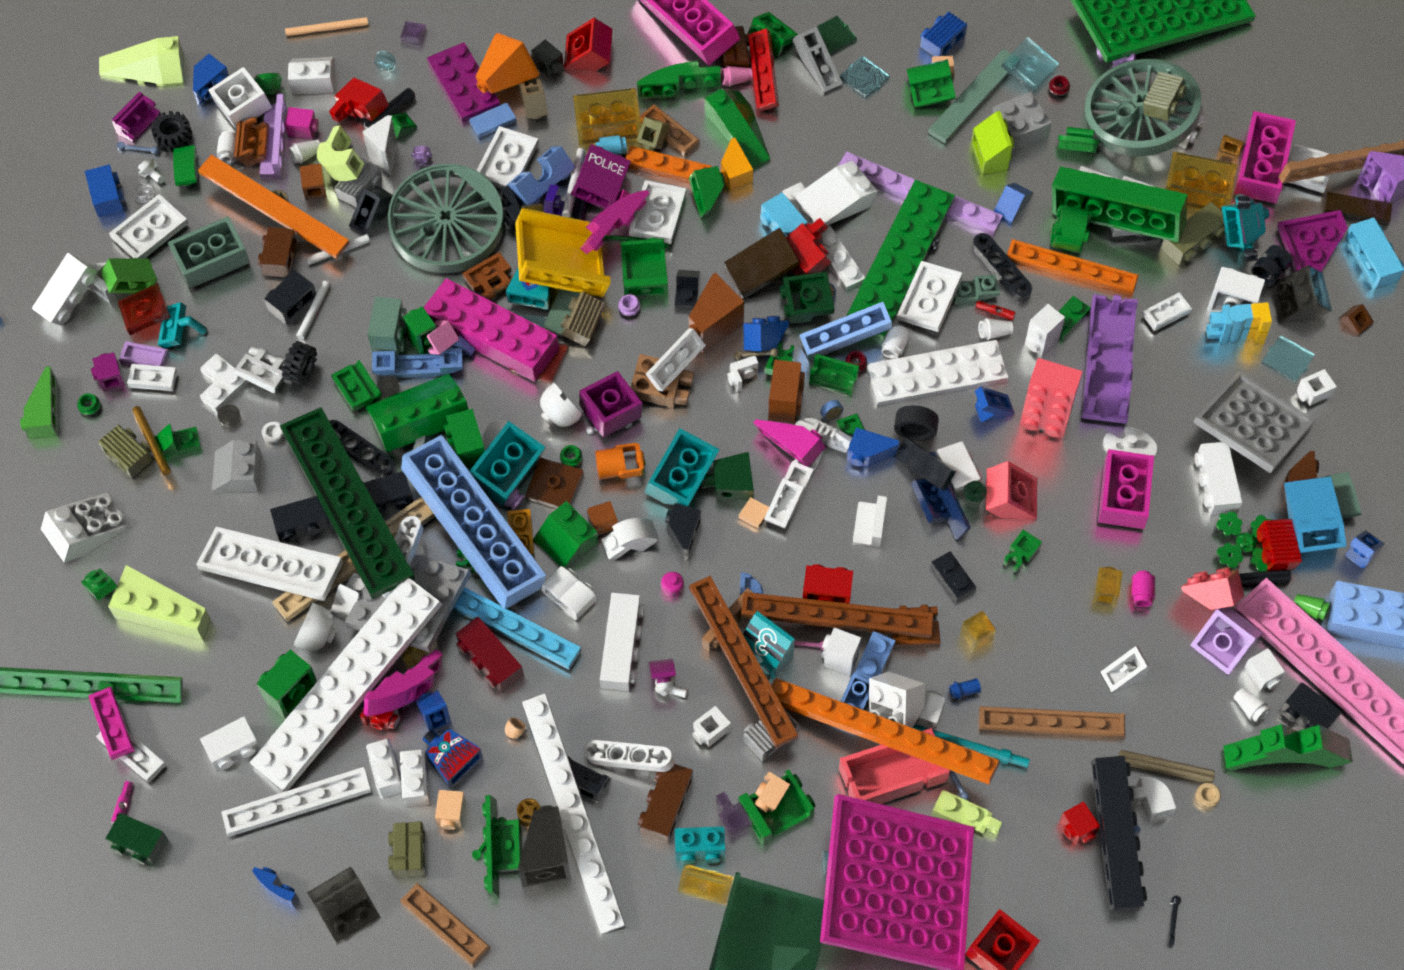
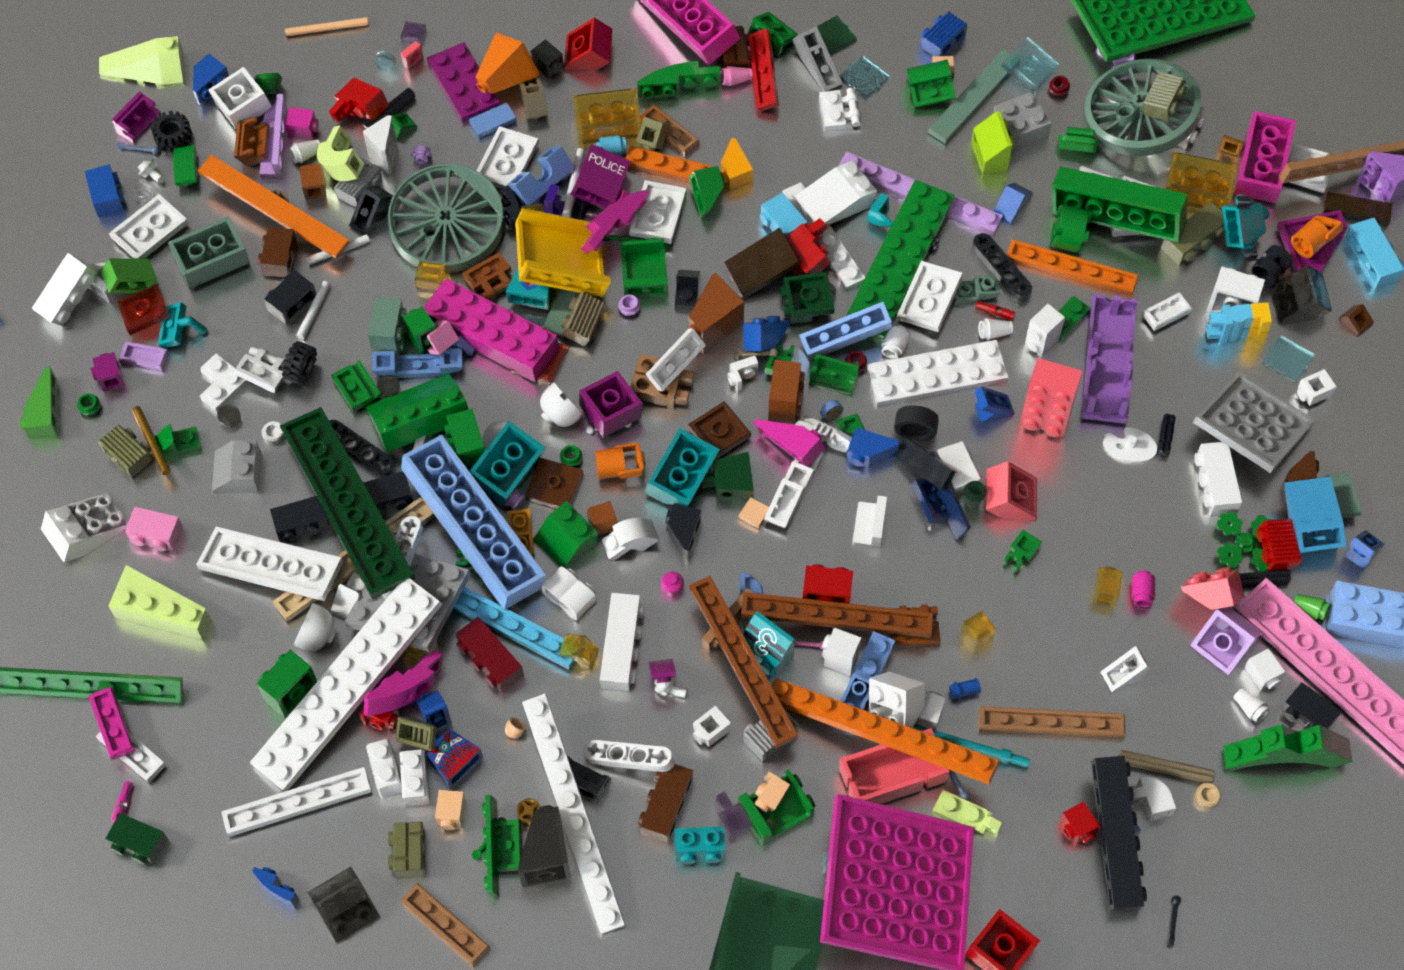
(98, 584): green plate -> none
(152, 377): white plate -> none
(153, 529): none -> bright pink brick
(226, 147): white brick -> none
(230, 744): white brick -> none
(311, 75): white slope -> none
(411, 733): none -> olive slope
(412, 55): none -> coral tile
(430, 276): none -> clear yellow brick
(580, 649): none -> clear yellow bracket
(705, 884): clear yellow slope -> none
(720, 428): none -> reddish brown plate
(736, 119): green wedge -> none
(833, 112): none -> white plate
(878, 210): none -> teal plate
(953, 576): black plate -> none
(1126, 489): dark pink brick -> none
(1166, 434): none -> black axle
(1315, 235): none -> orange piece

